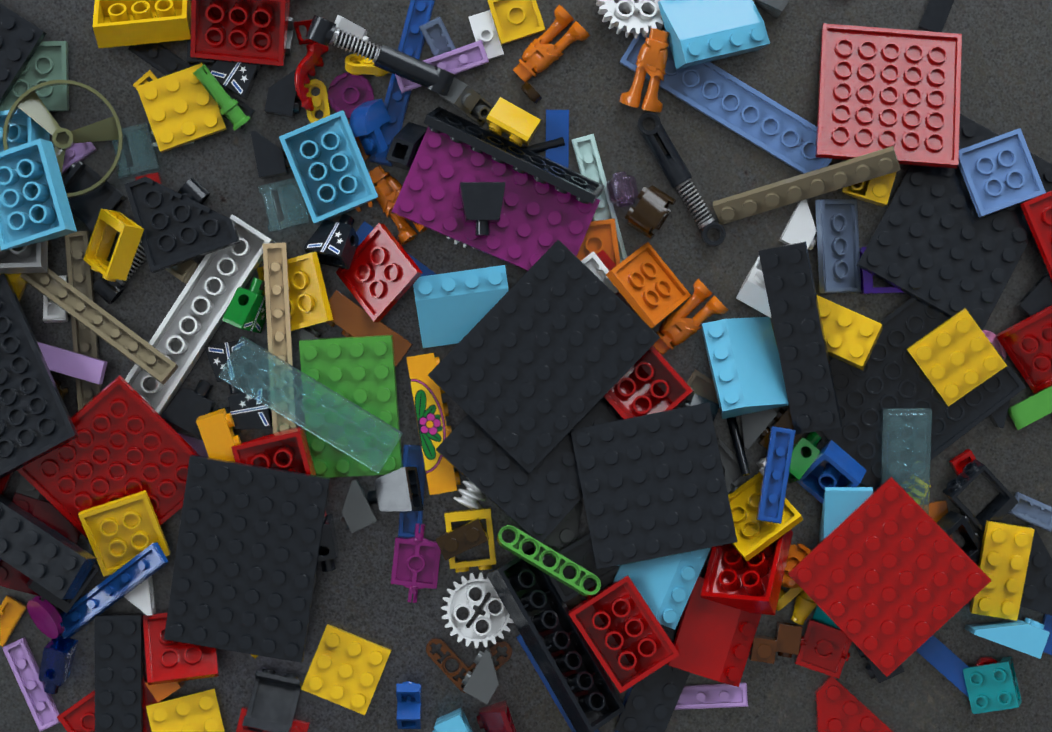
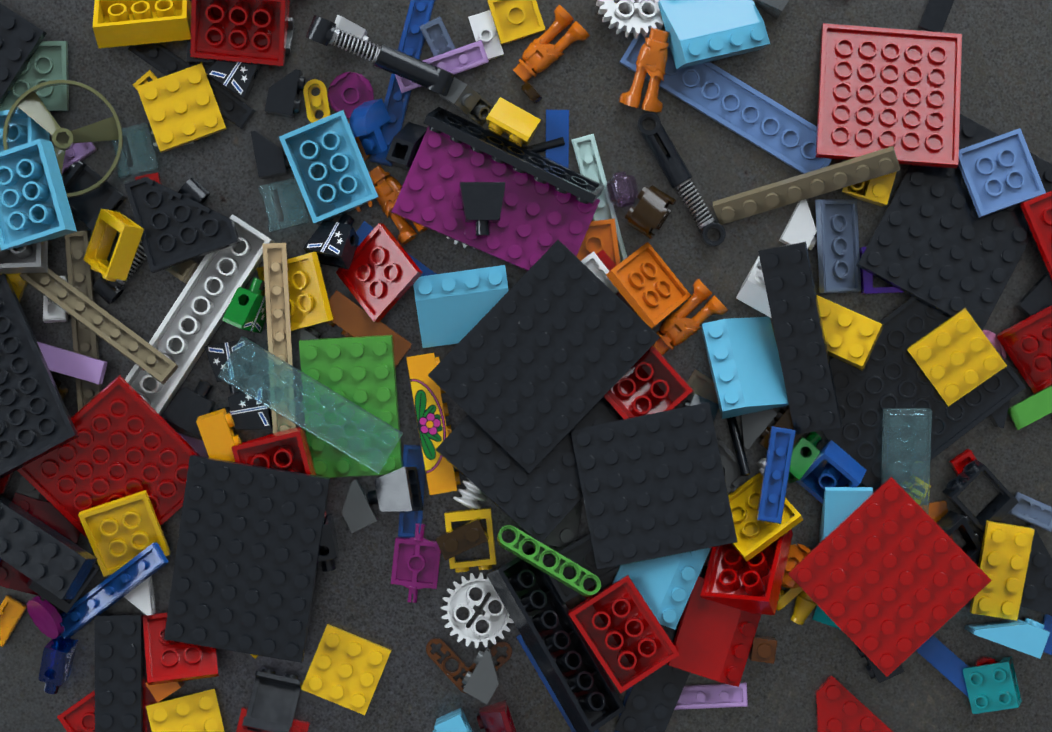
(27, 674): lavender tile -> none
(228, 106): bright green pin -> none
(307, 64): red piece -> none
(357, 66): yellow plate -> none
(409, 705): blue brick -> none
(788, 638): reddish brown brick -> none
(823, 649): red plate -> none

